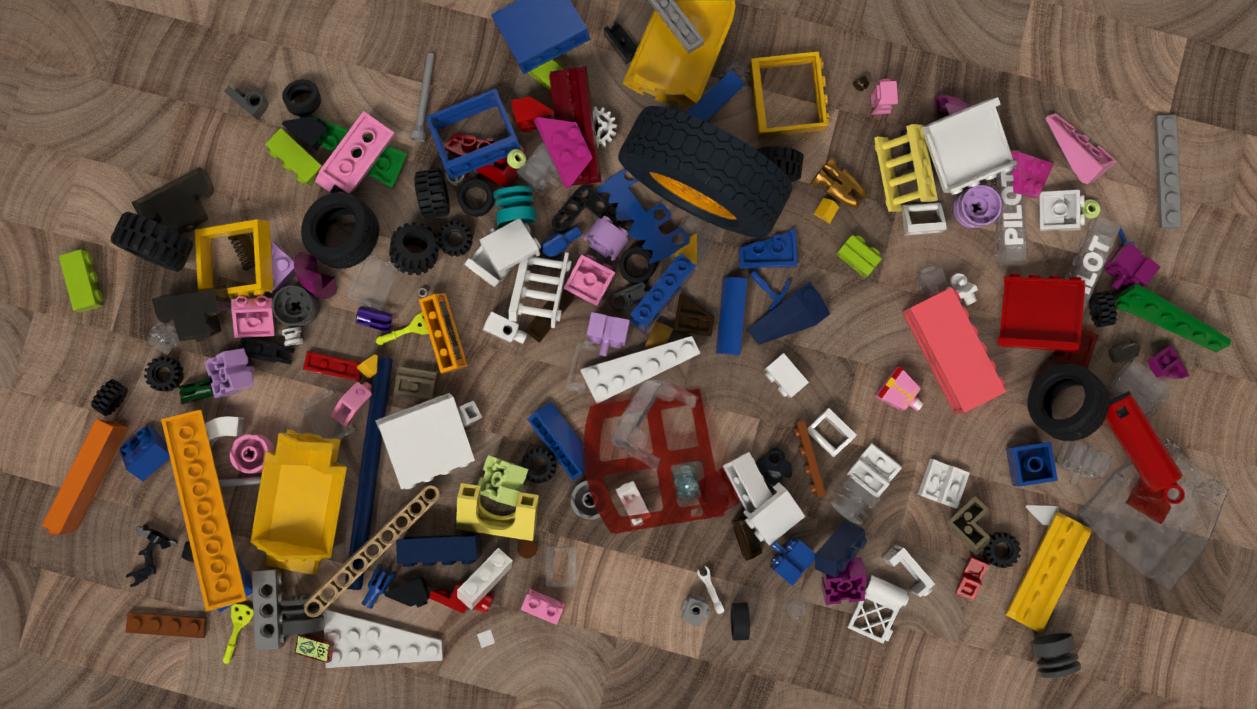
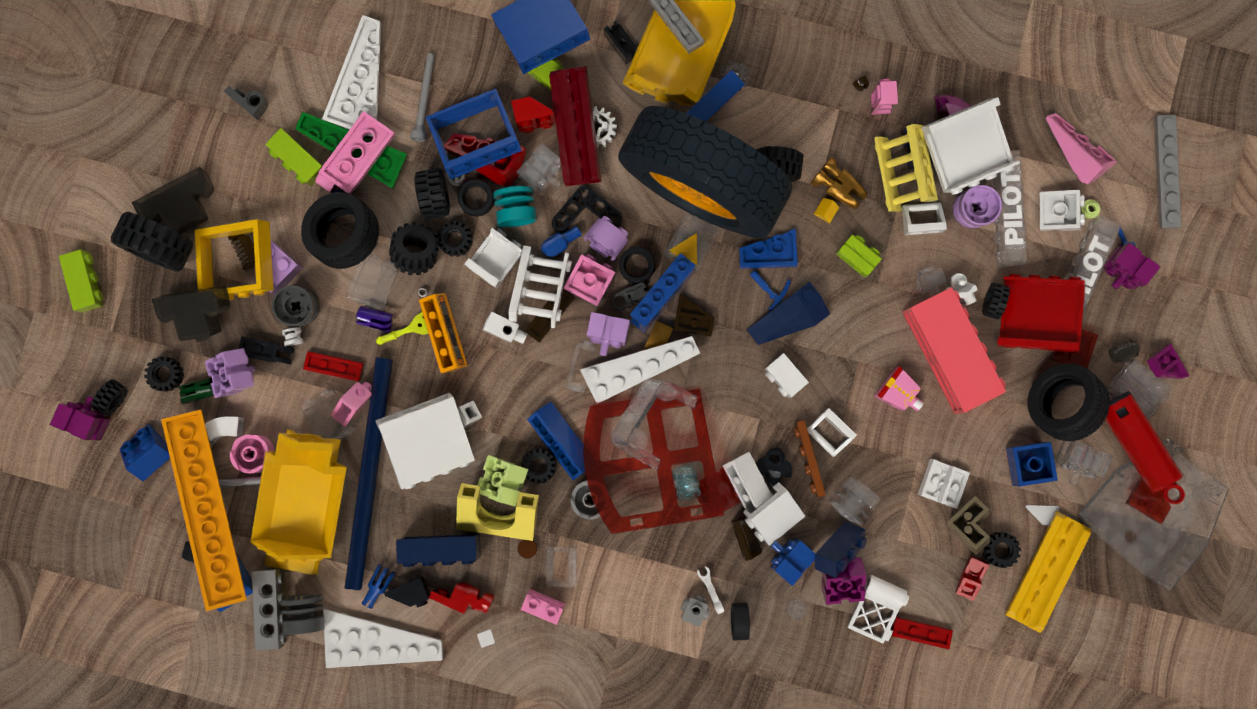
(80, 420): none -> magenta brick
(84, 477): orange brick -> none
(155, 537): black piece -> none
(163, 337): clear brick -> none
(166, 625): dark orange plate -> none
(238, 625): neon yellow piece -> none
(252, 317): bright pink plate -> none
(296, 88): black tyre -> none
(308, 130): black slope -> none
(314, 282): magenta brick -> none
(314, 648): tile -> none
(358, 79): none -> white wing
(367, 559): tan beam -> none
(369, 366): yellow slope -> none
(415, 383): dark tan plate -> none
(484, 578): white brick -> none
(510, 246): white panel -> none
(512, 161): yellowish green plate -> none
(565, 147): dark pink wing -> none
(632, 500): white brick -> none
(645, 224): blue piece -> none
(731, 316): blue brick -> none
(819, 82): yellow window -> none
(875, 469): white slope -> none
(899, 554): white panel -> none
(922, 633): none -> red tile
(995, 300): none -> black tyre
(1030, 175): dark pink wing -> none
(1056, 659): dark grey wheel -> none
(1103, 309): black tyre -> none
(1162, 313): green wing -> none

